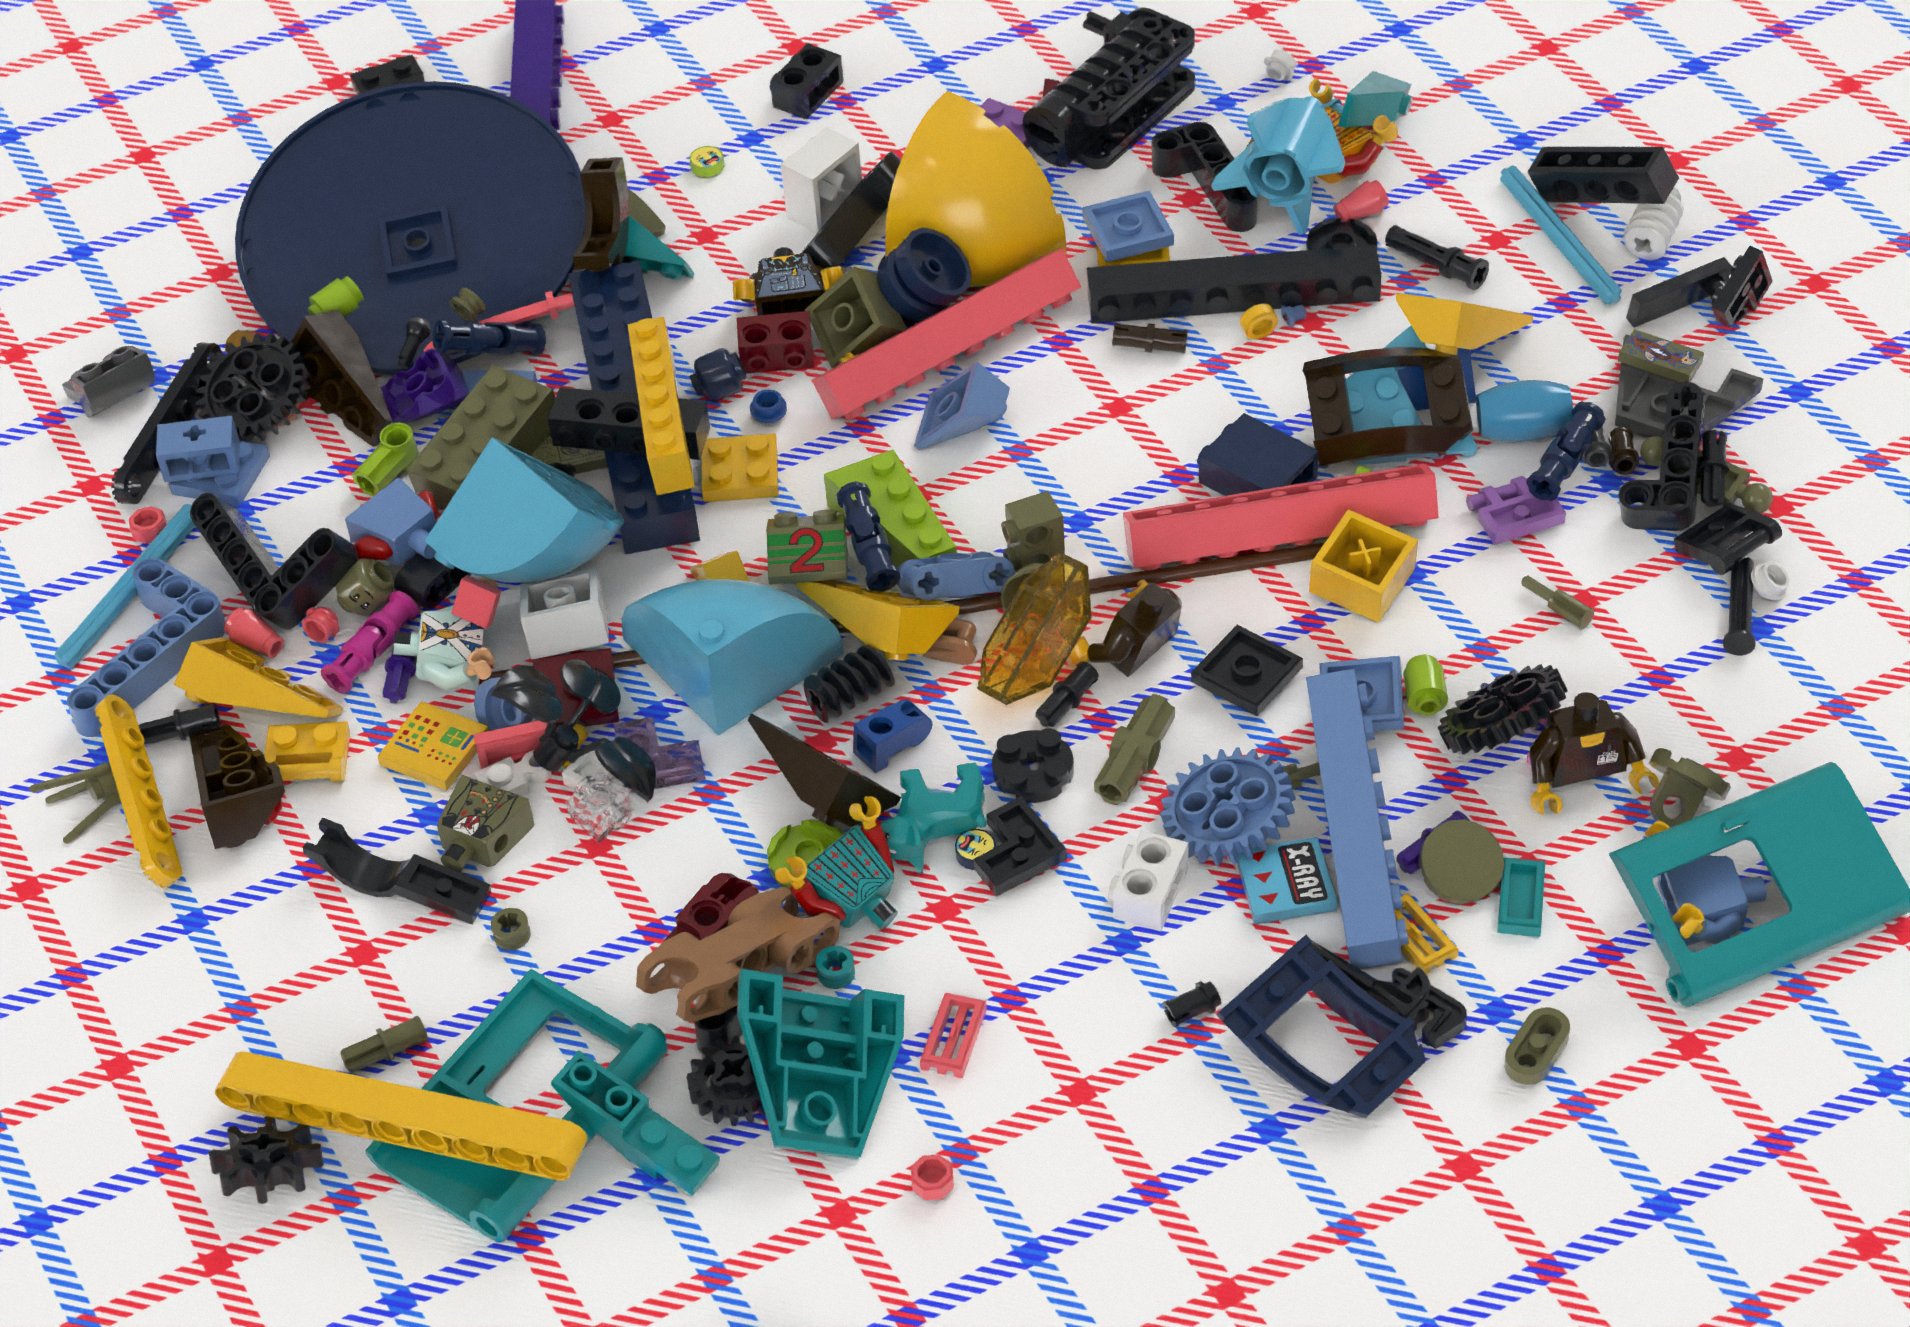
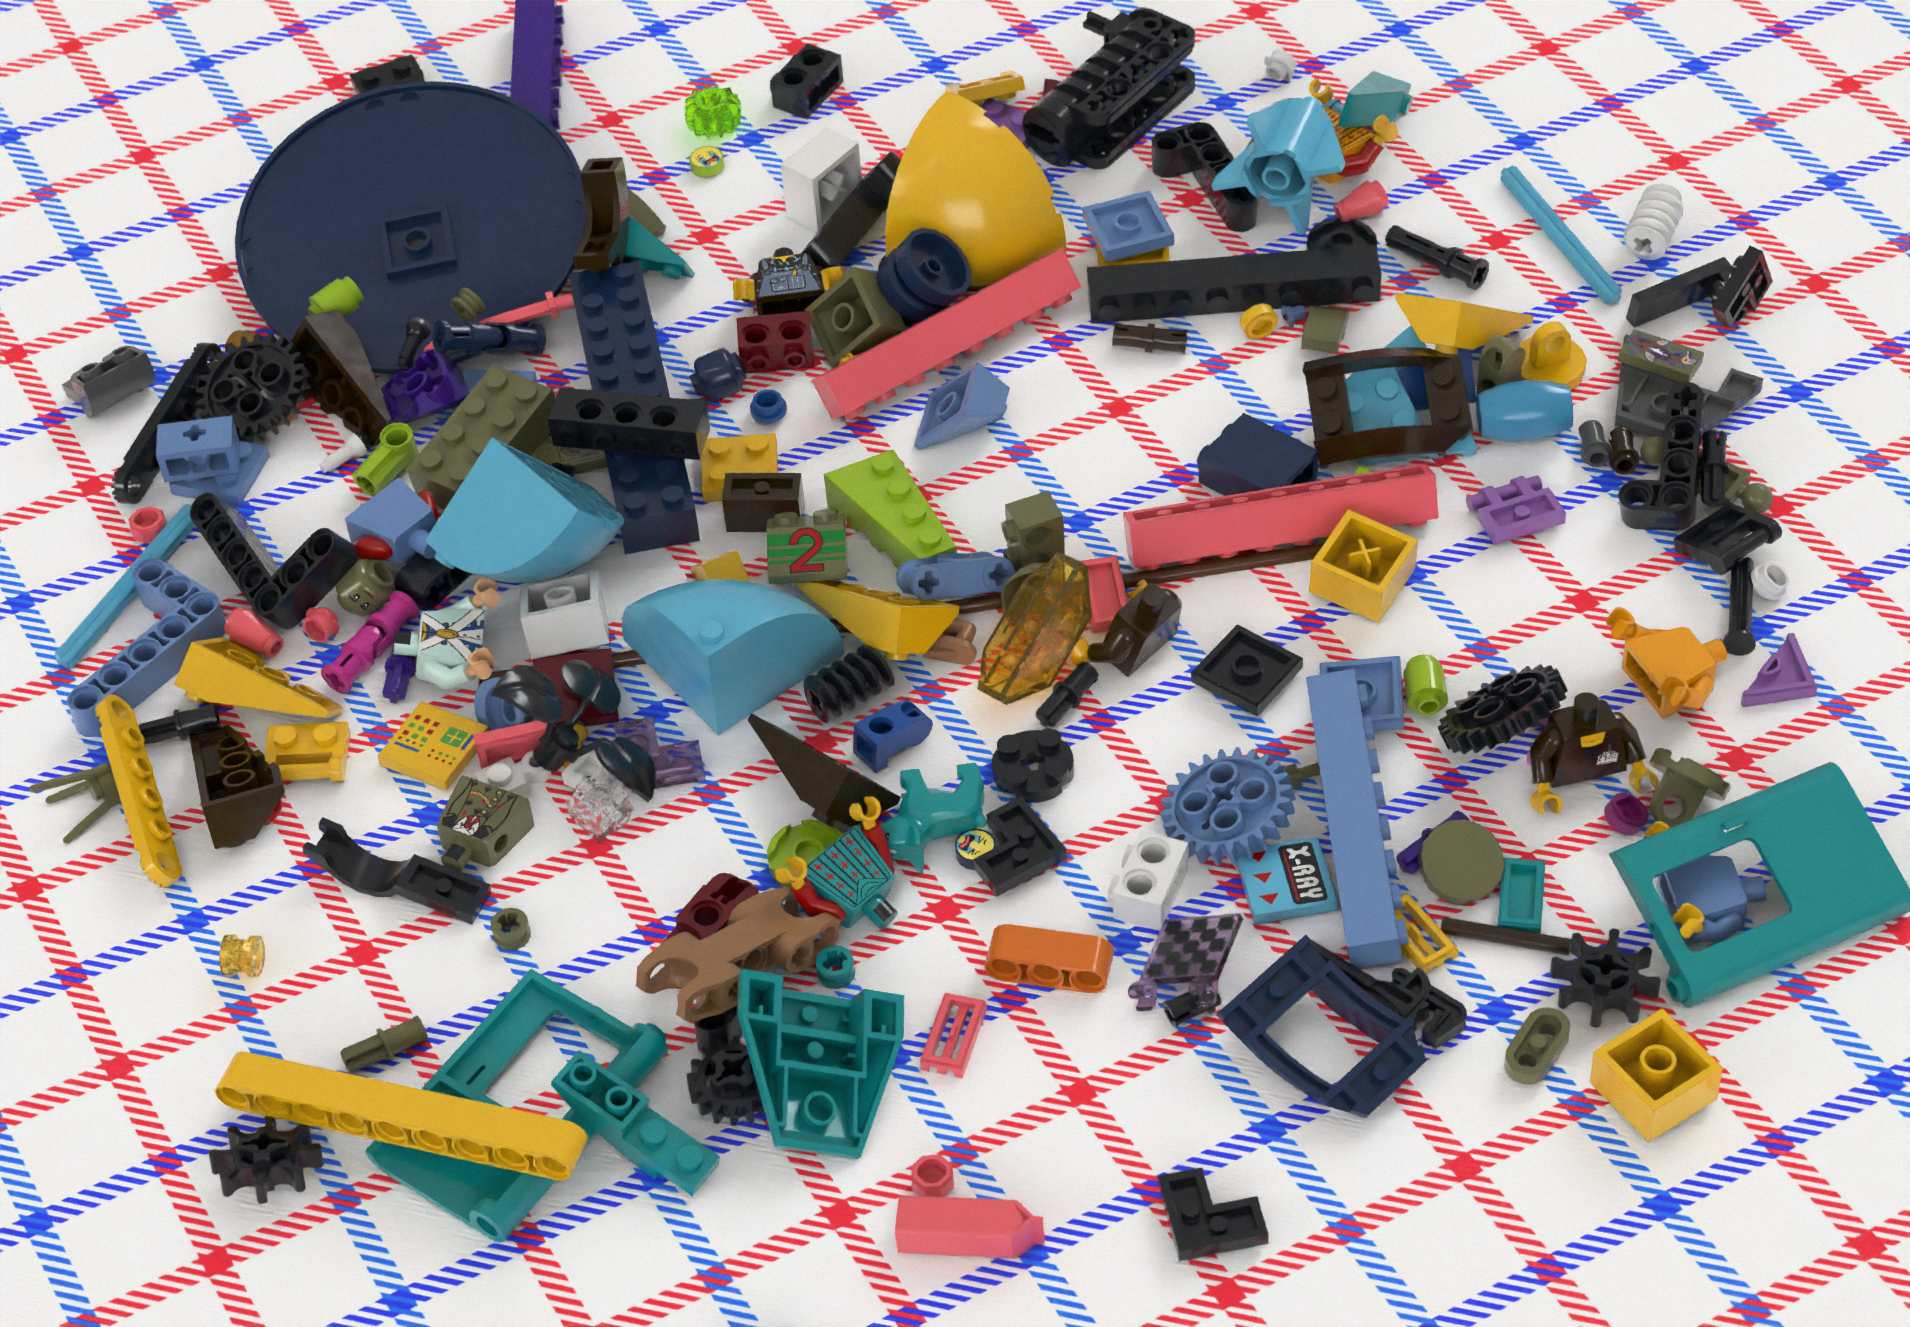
(242, 955): none -> clear yellow wheel
(355, 446): none -> white piece
(476, 601): coral tile -> none
(660, 406): yellow arch -> none
(712, 111): none -> clear neon green gear
(756, 497): none -> dark brown panel
(868, 537): dark blue piece -> none
(965, 1227): none -> coral piece
(1001, 86): none -> yellow plate
(1049, 958): none -> orange beam
(1106, 591): none -> coral tile
(1134, 749): olive piece -> none
(1188, 952): none -> clear purple flag
(1205, 1227): none -> black plate
(1325, 329): none -> olive slope
(1499, 363): none -> olive leg
(1506, 936): none -> dark brown bar
(1553, 356): none -> yellow tile
(1561, 603): olive axle -> none
(1565, 451): dark blue piece -> none
(1603, 174): black brick -> none
(1605, 977): none -> black gear
(1626, 814): none -> magenta tile
(1655, 1075): none -> yellow brick
(1667, 664): none -> light orange torso
(1782, 677): none -> medium lavender tile

